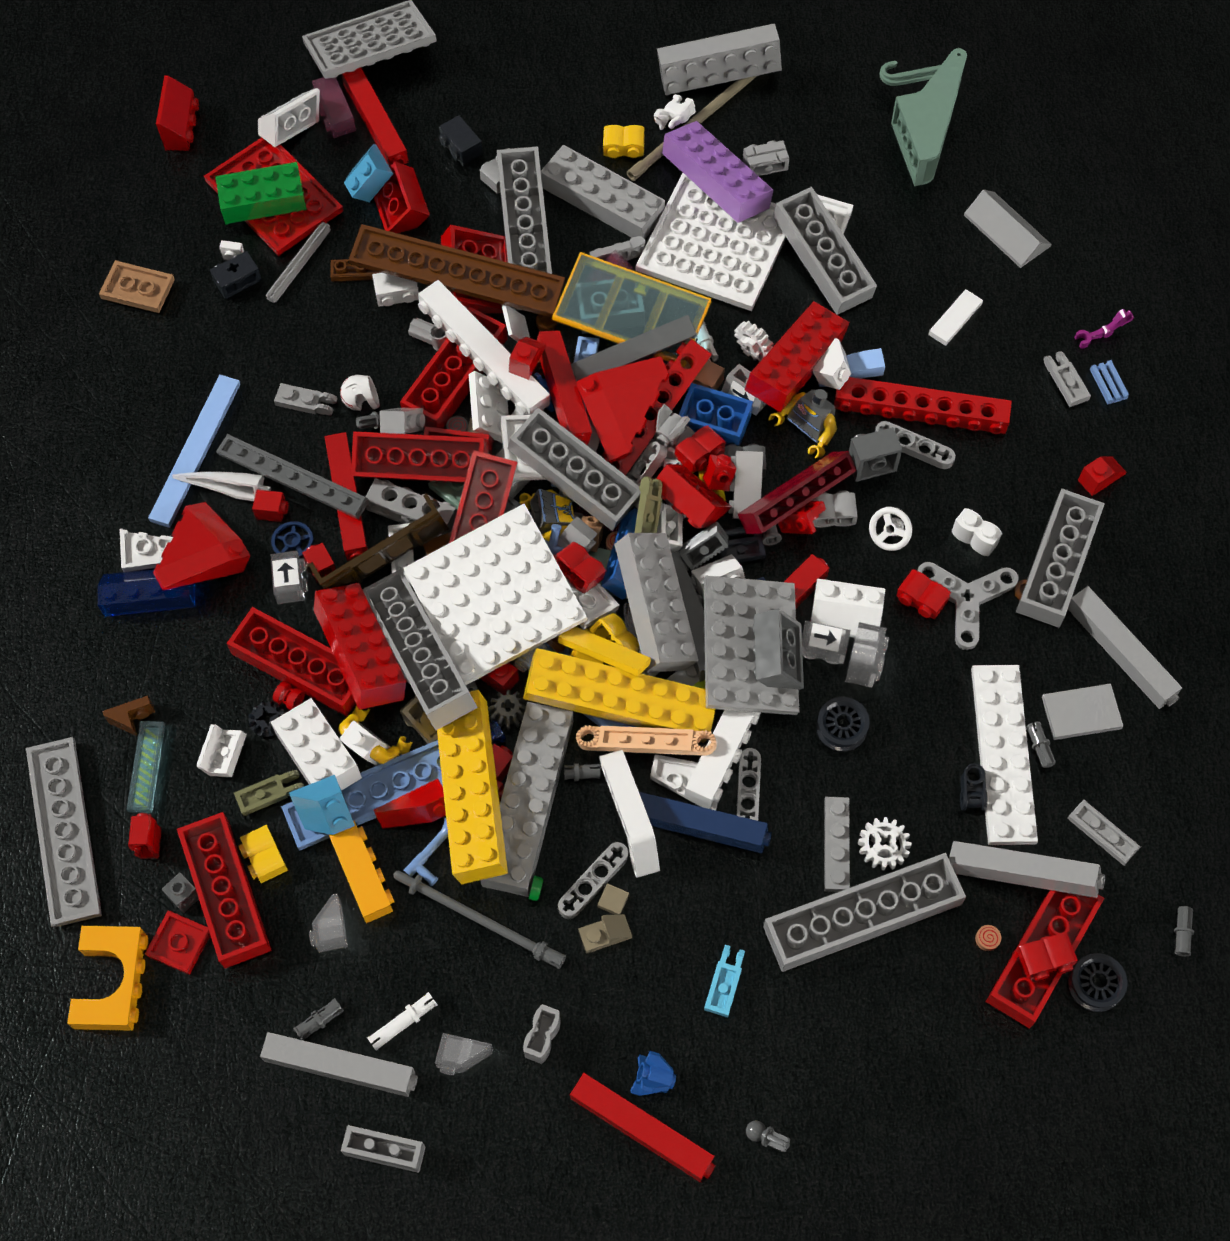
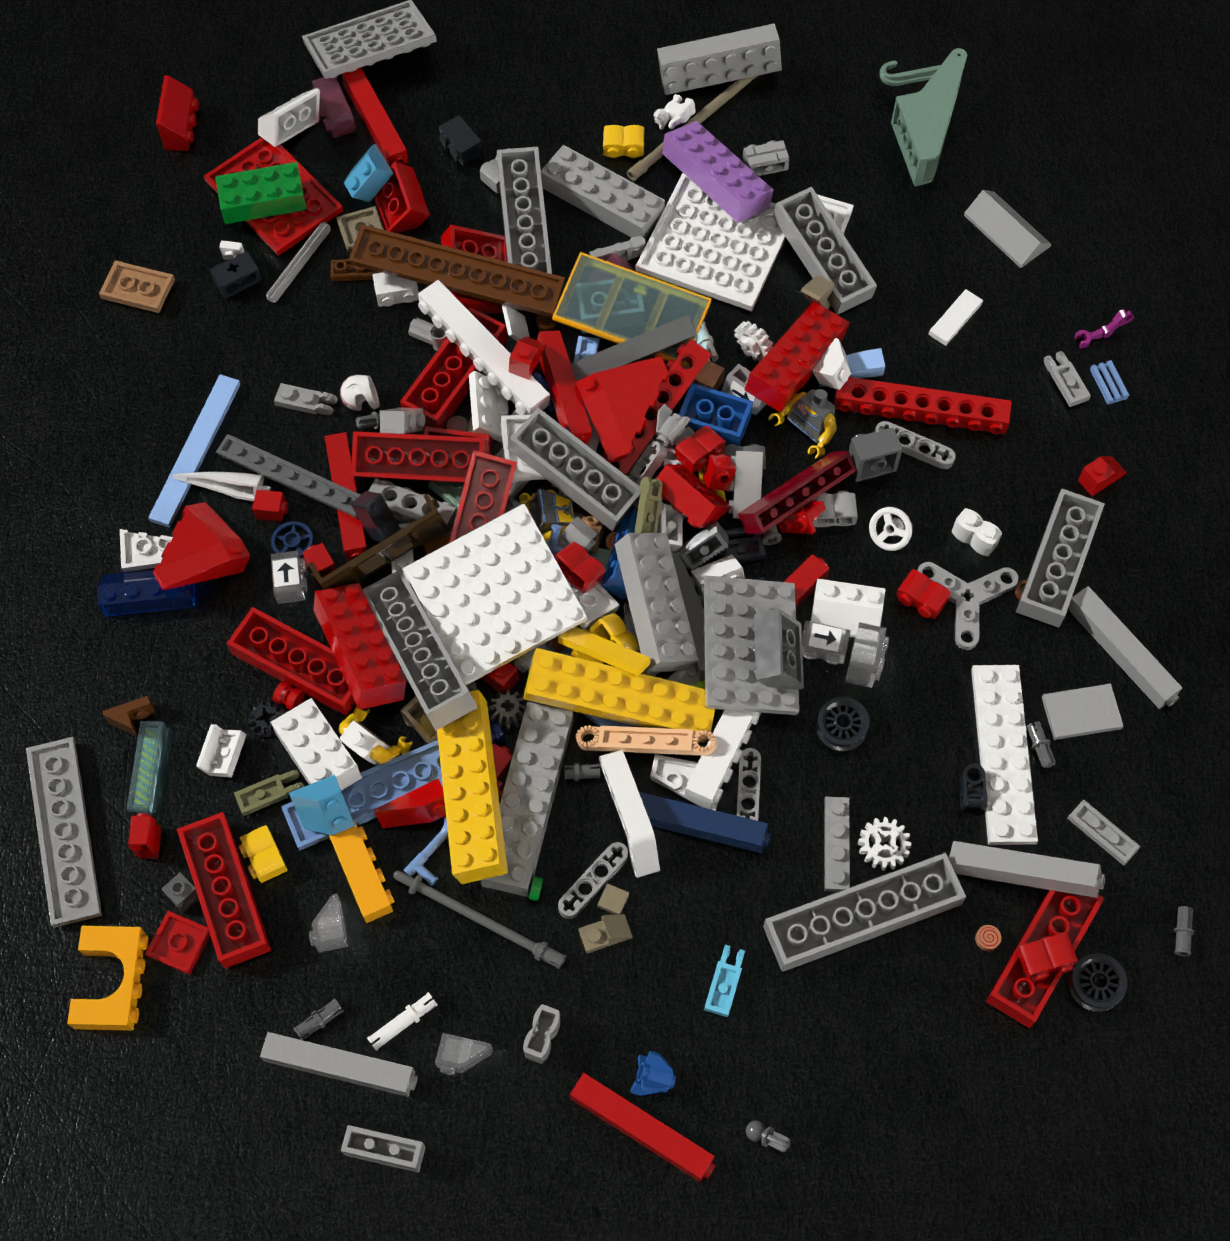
(350, 224): none -> dark tan tile
(375, 516): none -> black brick
(818, 290): none -> dark tan slope

